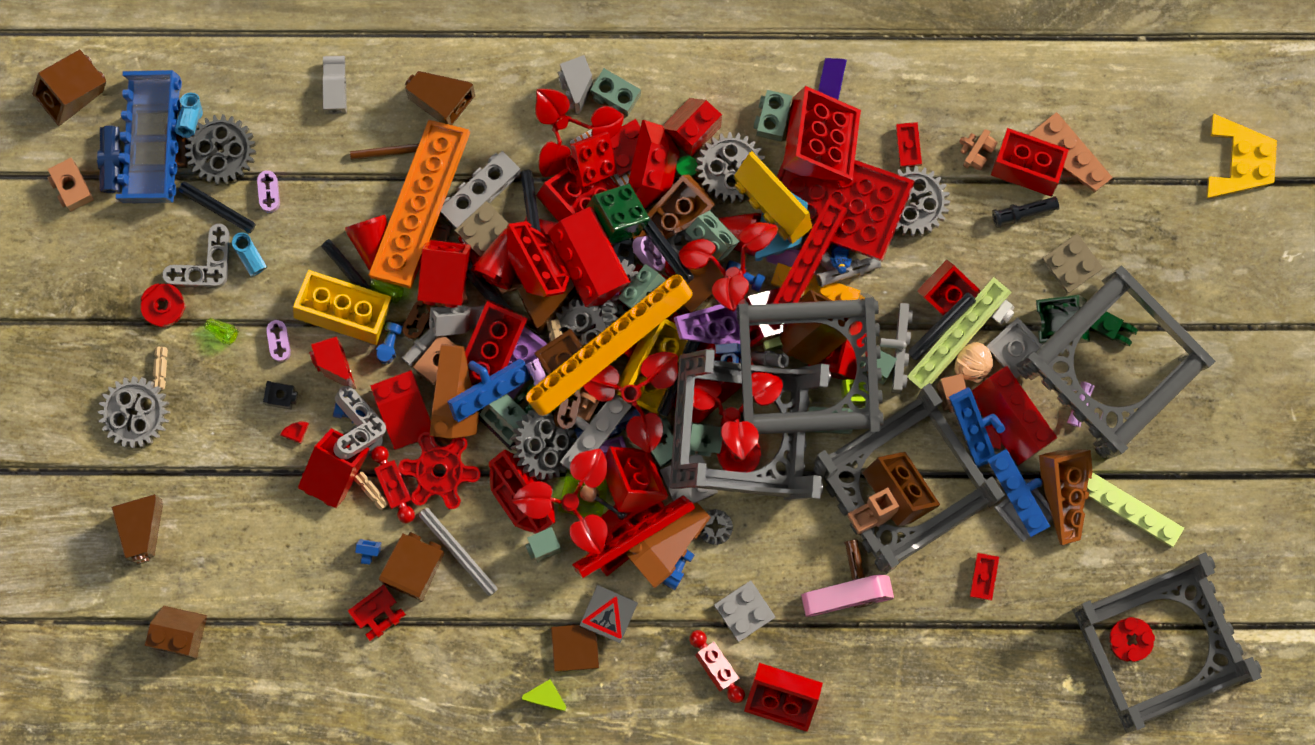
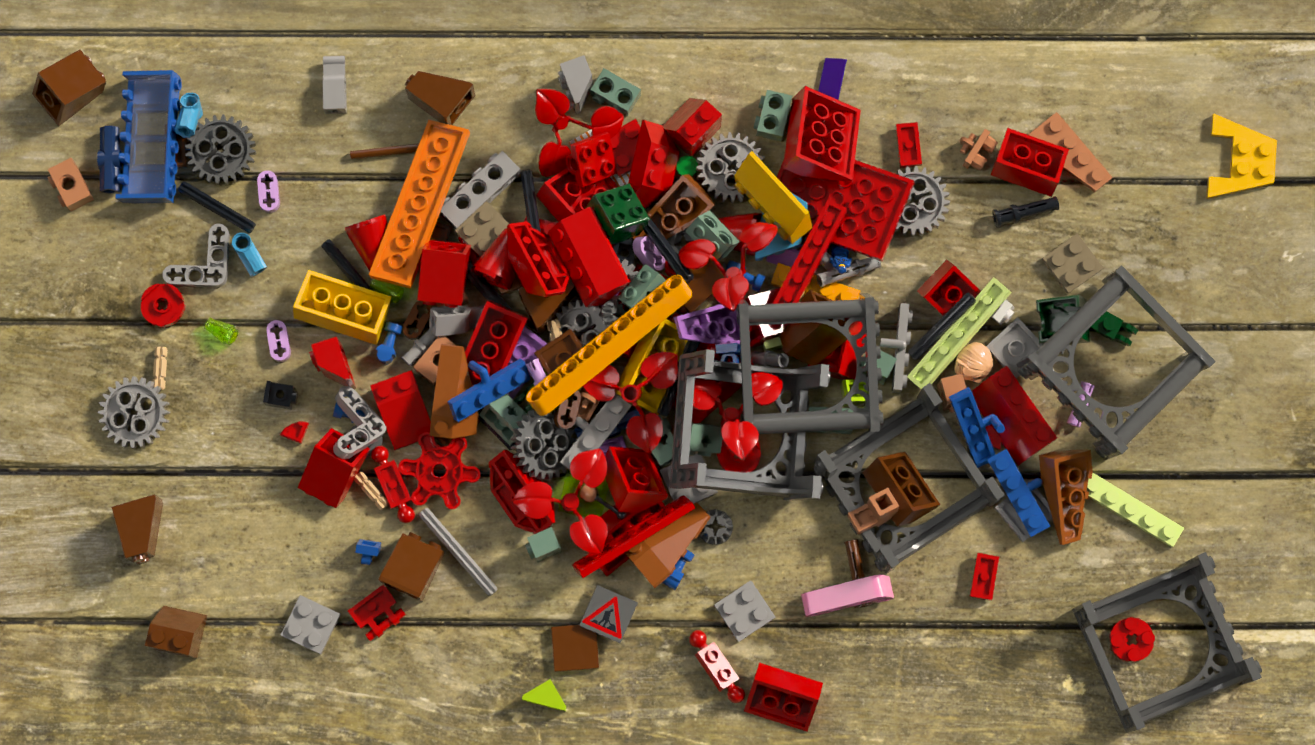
(310, 624): none -> light grey plate

